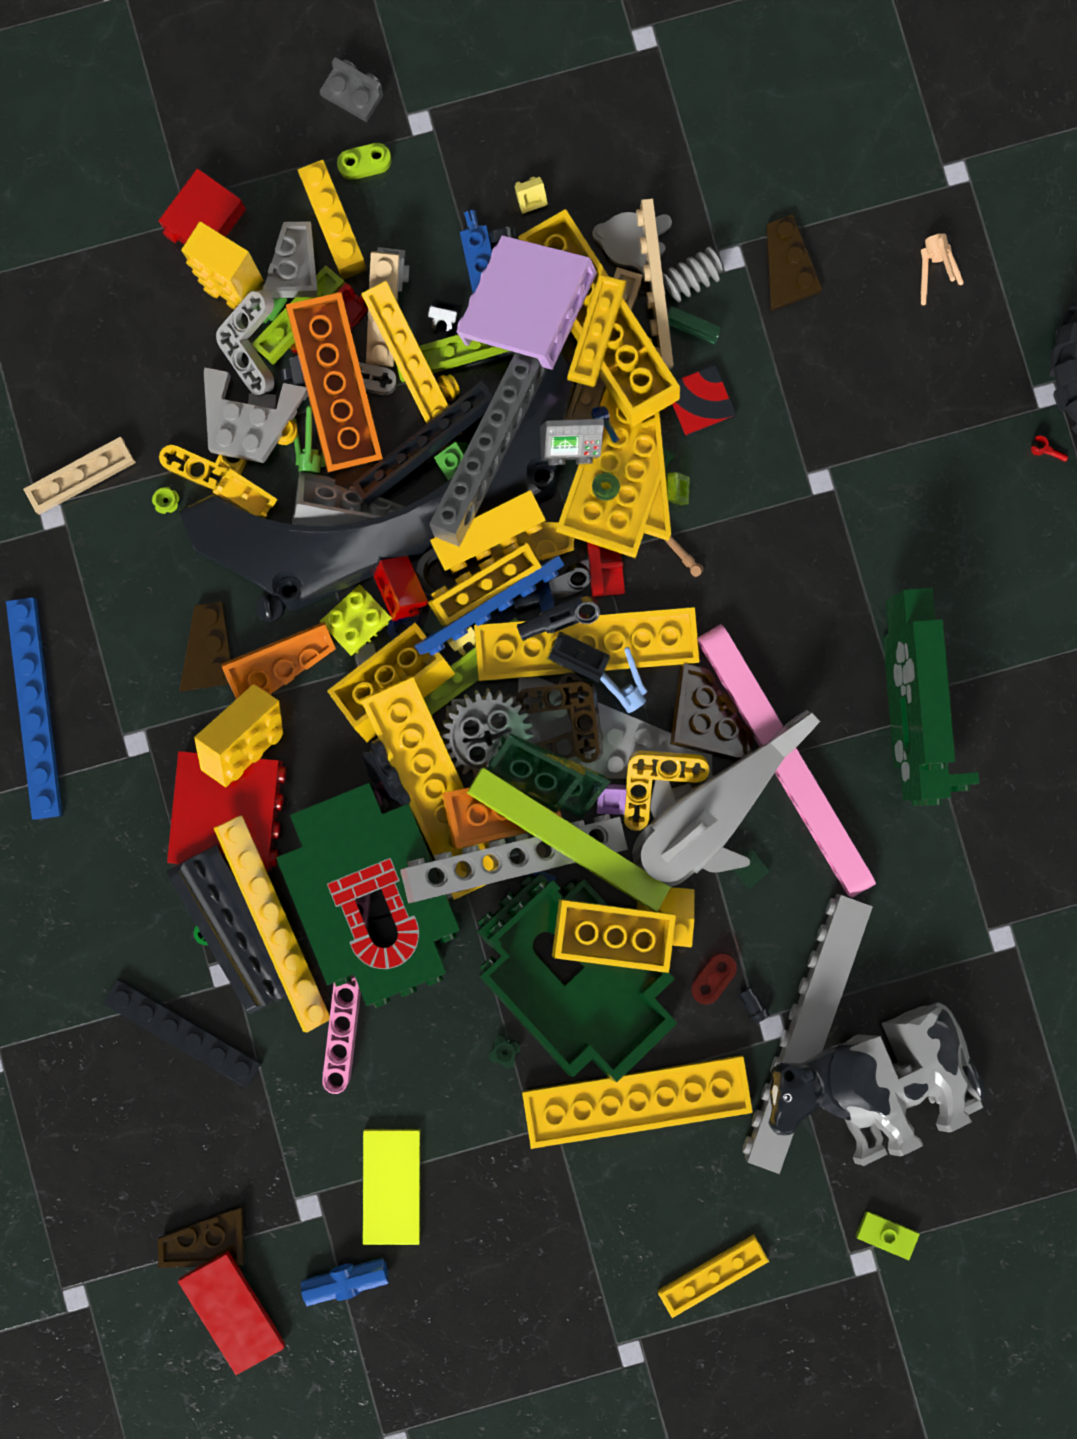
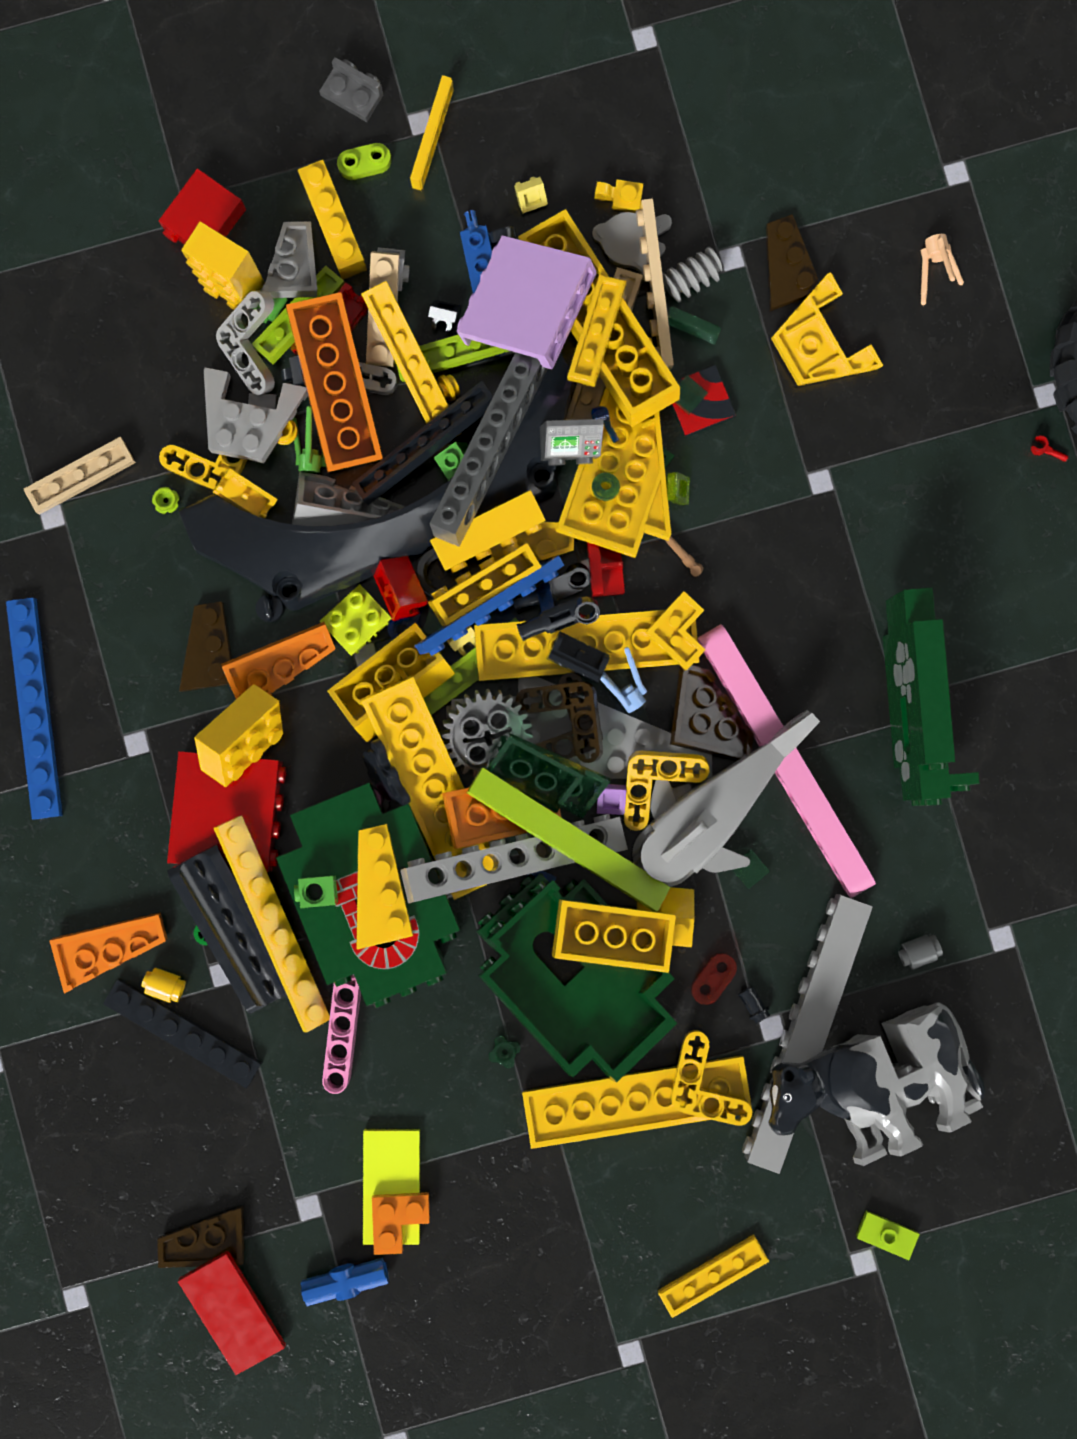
(96, 950): none -> orange wing
(163, 985): none -> yellow brick
(329, 888): none -> bright green brick
(380, 898): none -> yellow wing
(392, 1212): none -> orange plate
(432, 133): none -> yellow tile
(625, 195): none -> yellow plate
(671, 633): none -> yellow plate
(690, 395): none -> clear green tile
(698, 1095): none -> yellow beam
(811, 347): none -> yellow wing
(920, 951): none -> dark grey brick

